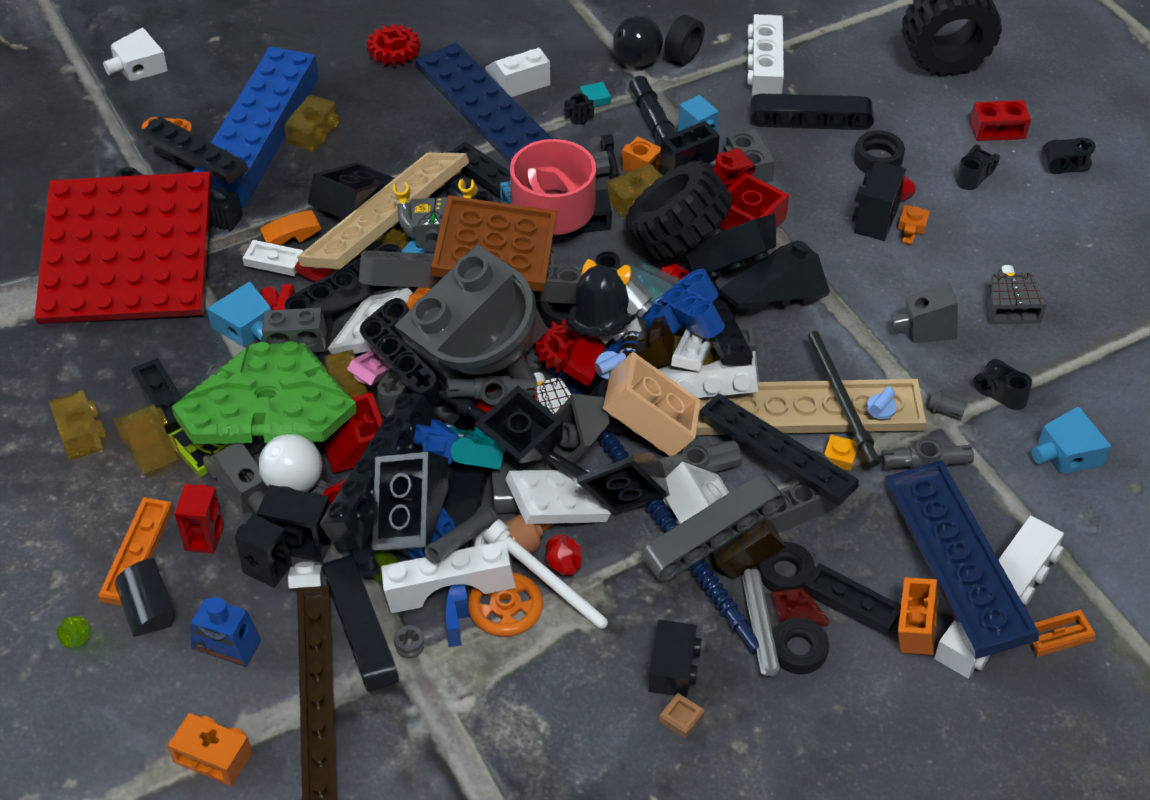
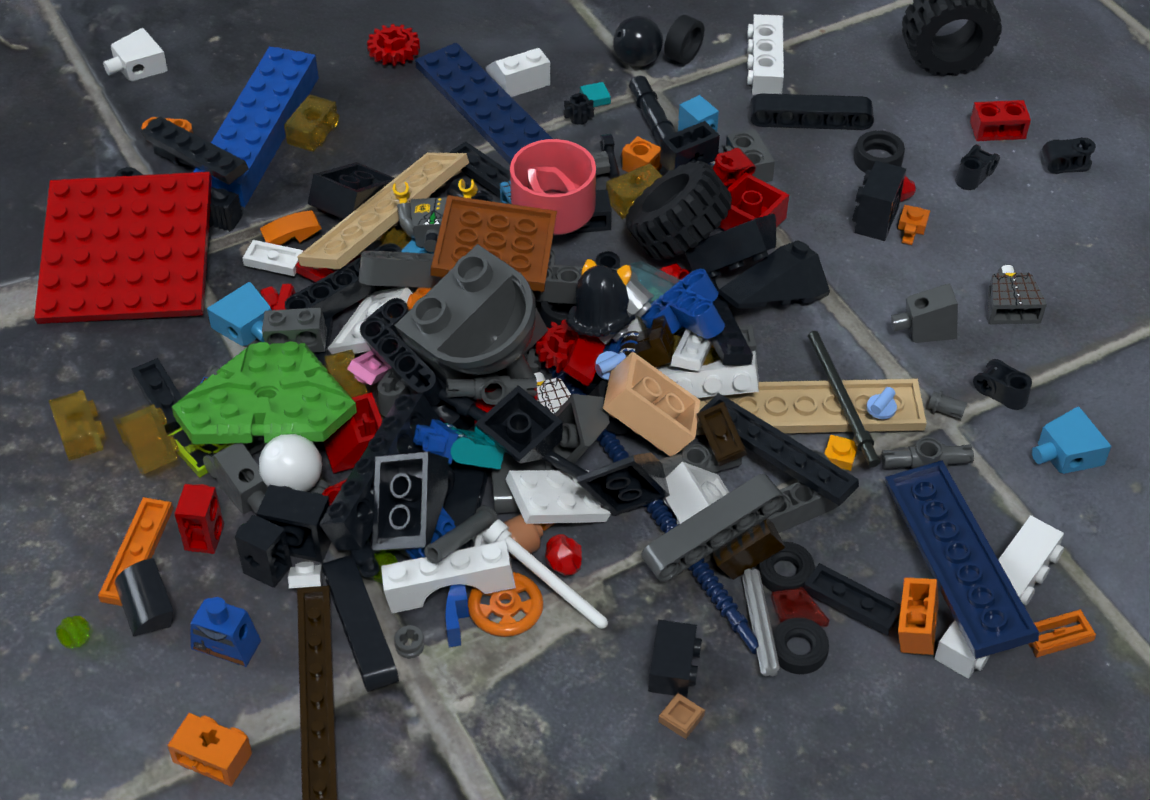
(721, 434): none -> dark brown plate

